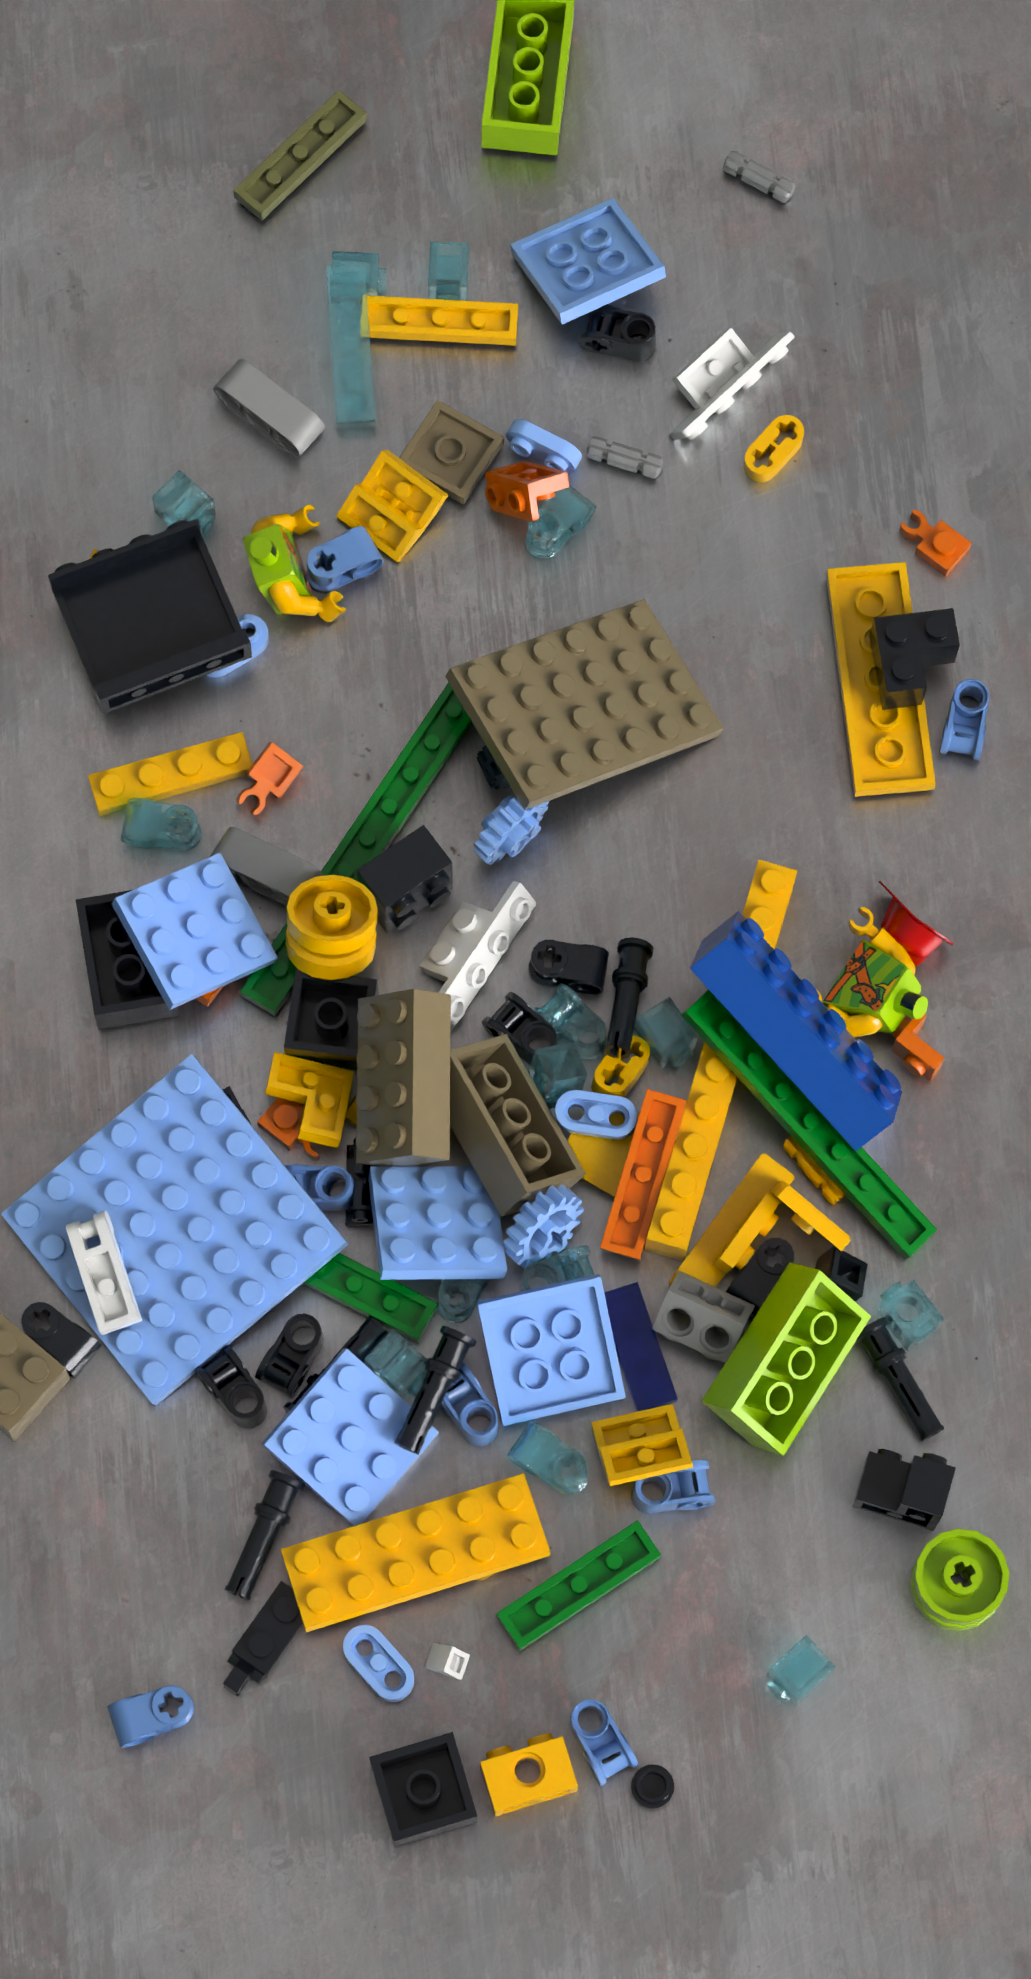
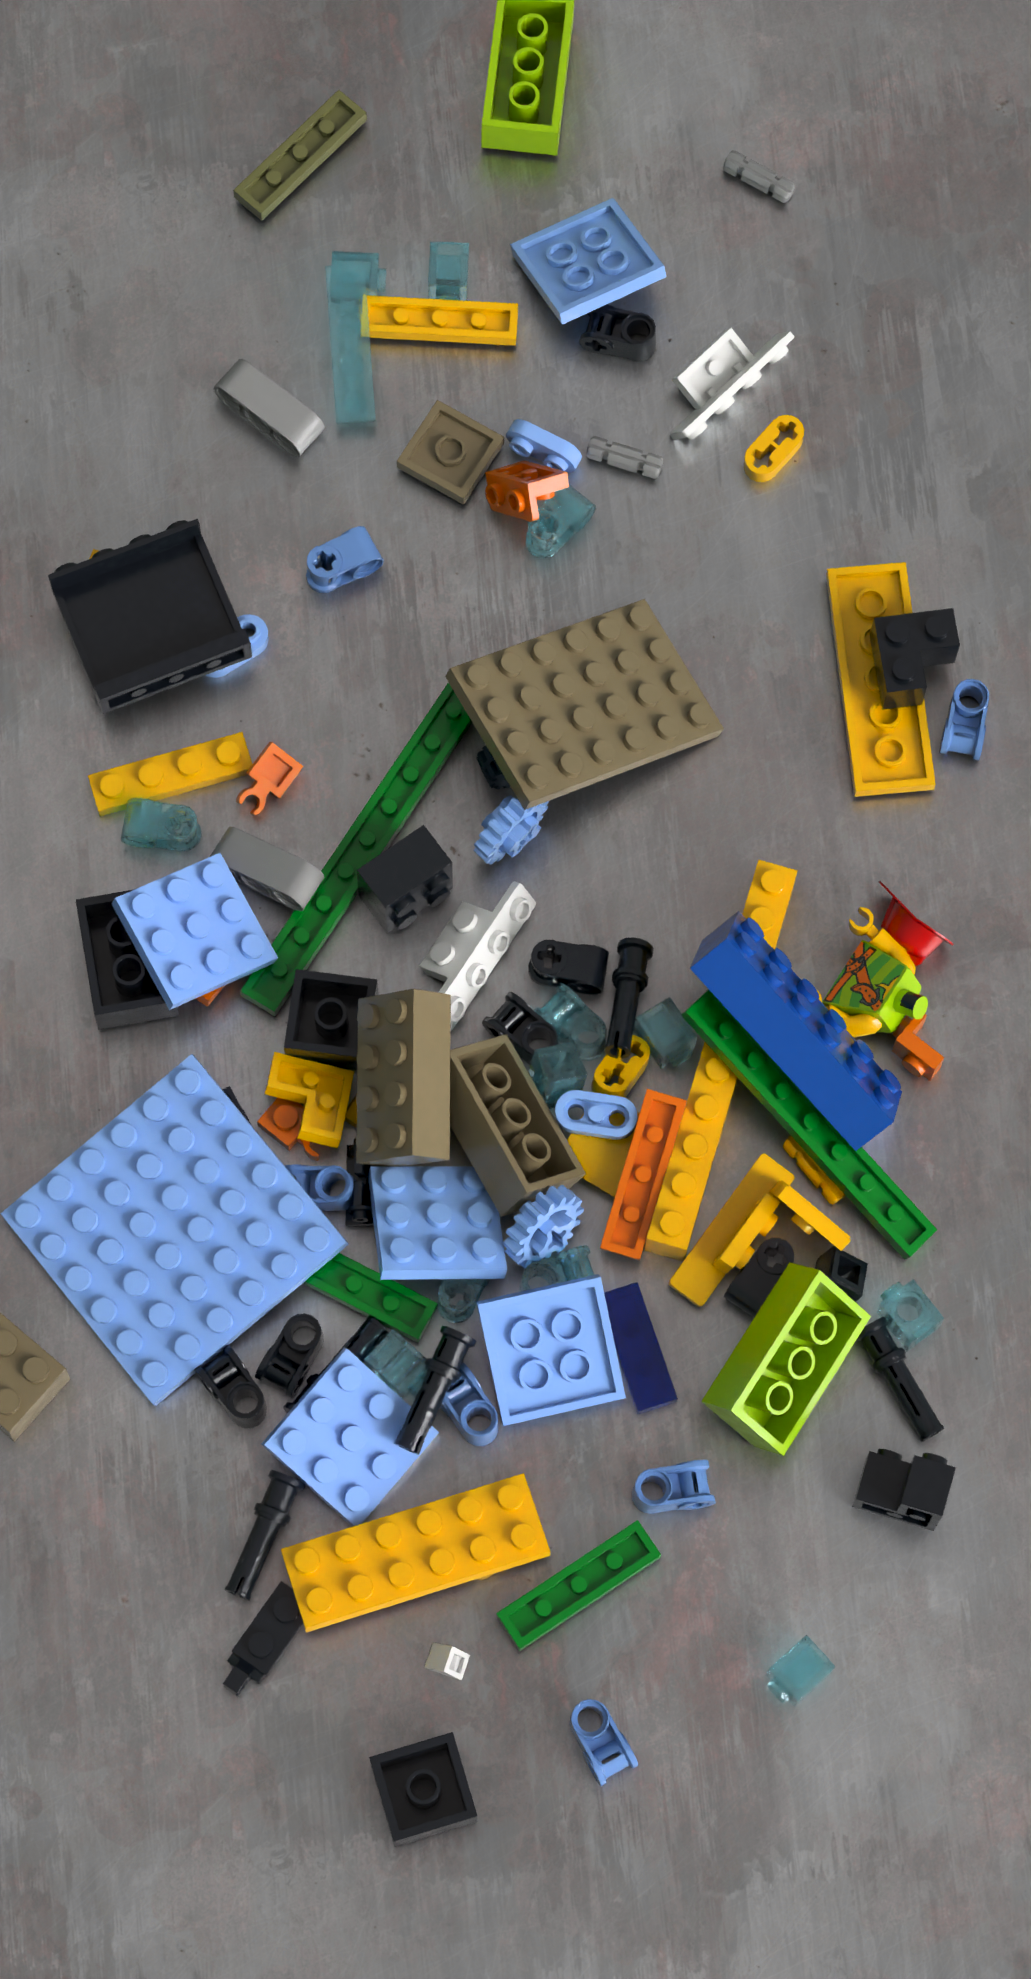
(64, 1340): black piece -> none
(104, 1274): white plate -> none
(142, 1715): medium blue piece -> none
(184, 500): clear light blue brick -> none
(280, 569): torso -> none
(331, 927): yellow wheel -> none
(378, 1664): light blue plate -> none
(392, 505): yellow slope -> none
(511, 1794): yellow brick -> none
(544, 1454): clear light blue piece -> none
(641, 1445): yellow slope -> none
(652, 1786): black plate -> none
(705, 1309): light grey brick -> none
(938, 546): orange plate -> none
(972, 1558): lime wheel -> none

